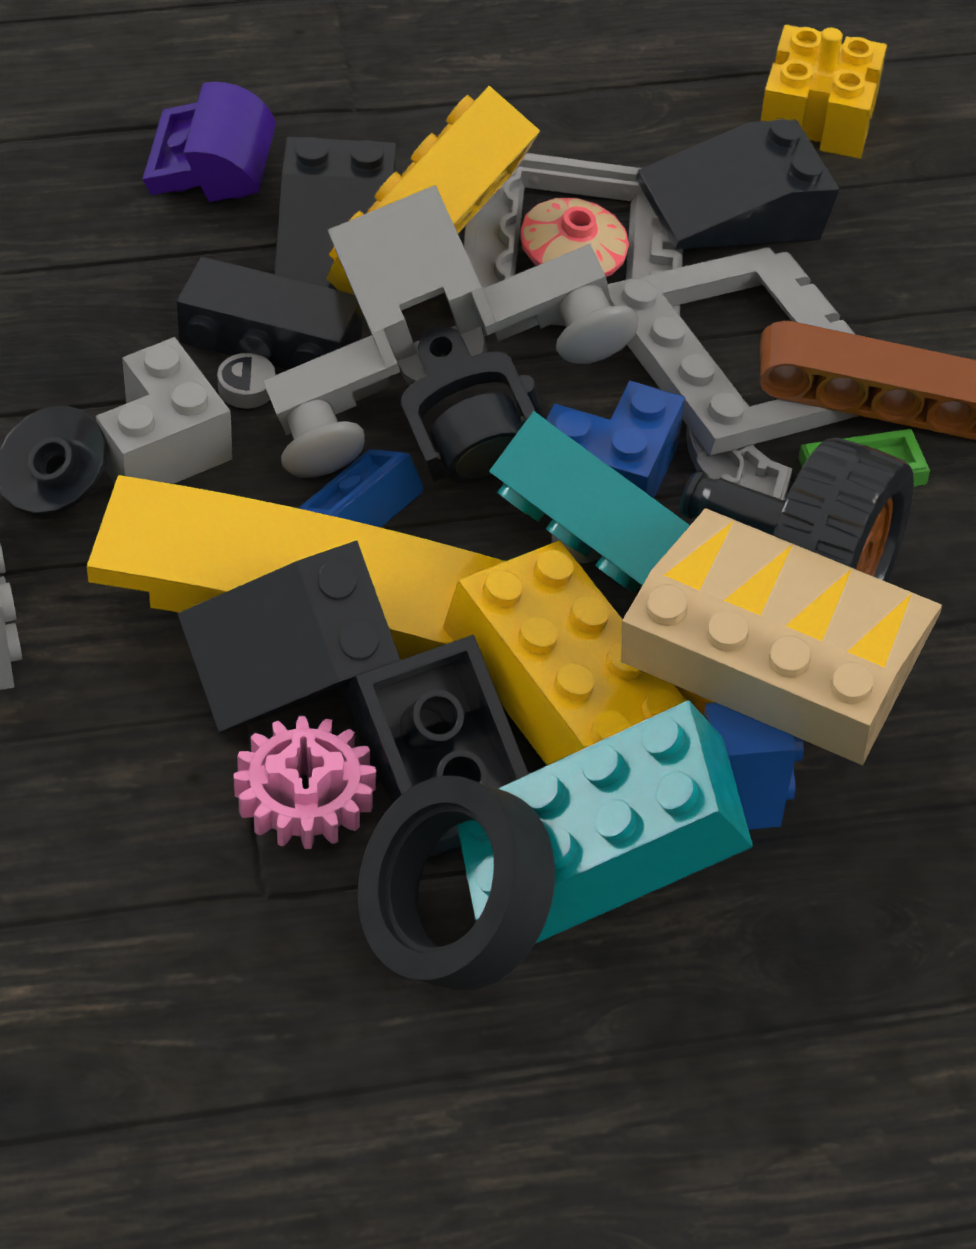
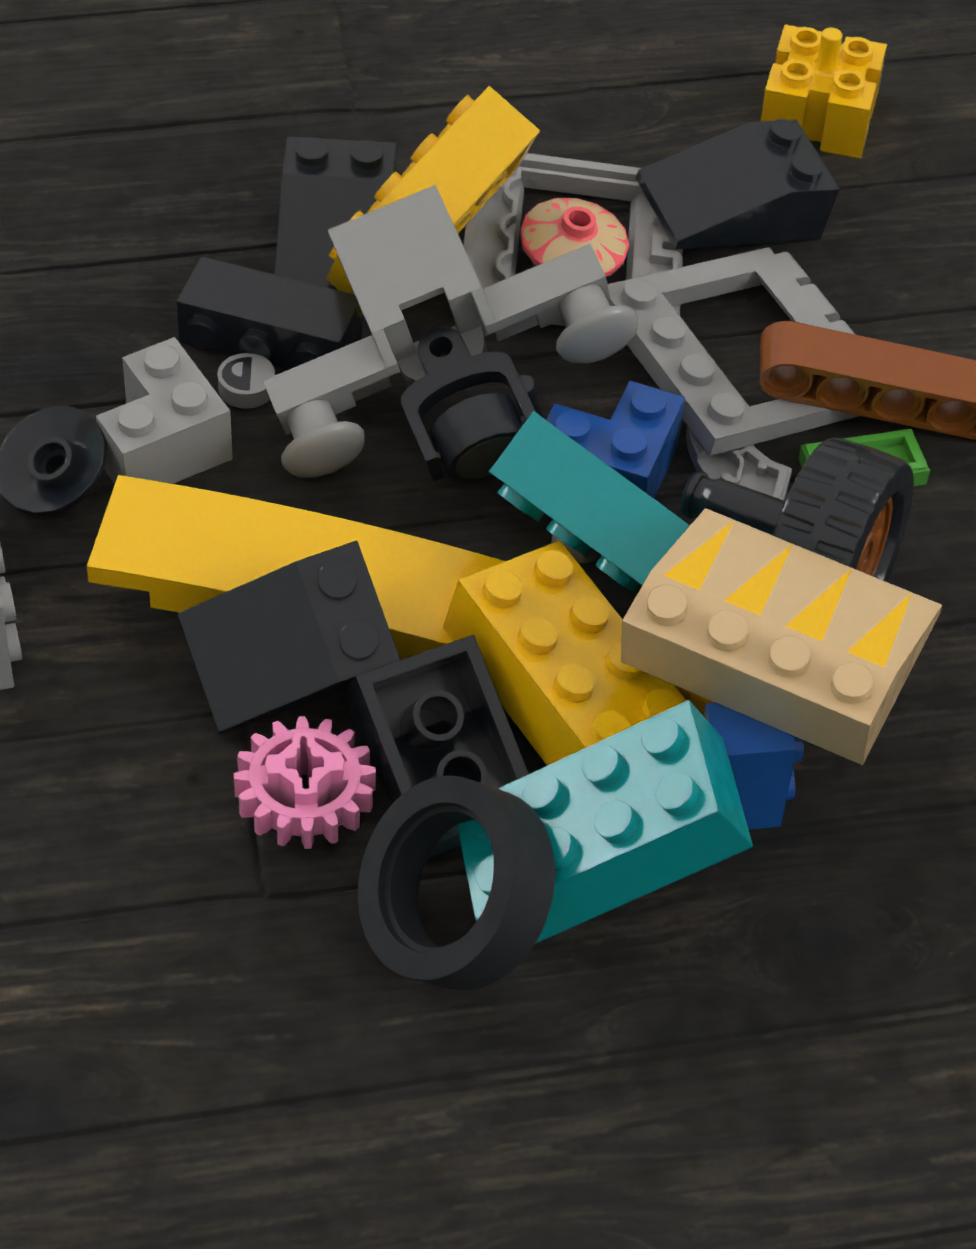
(212, 144): dark purple brick -> none
(369, 489): blue slope -> none

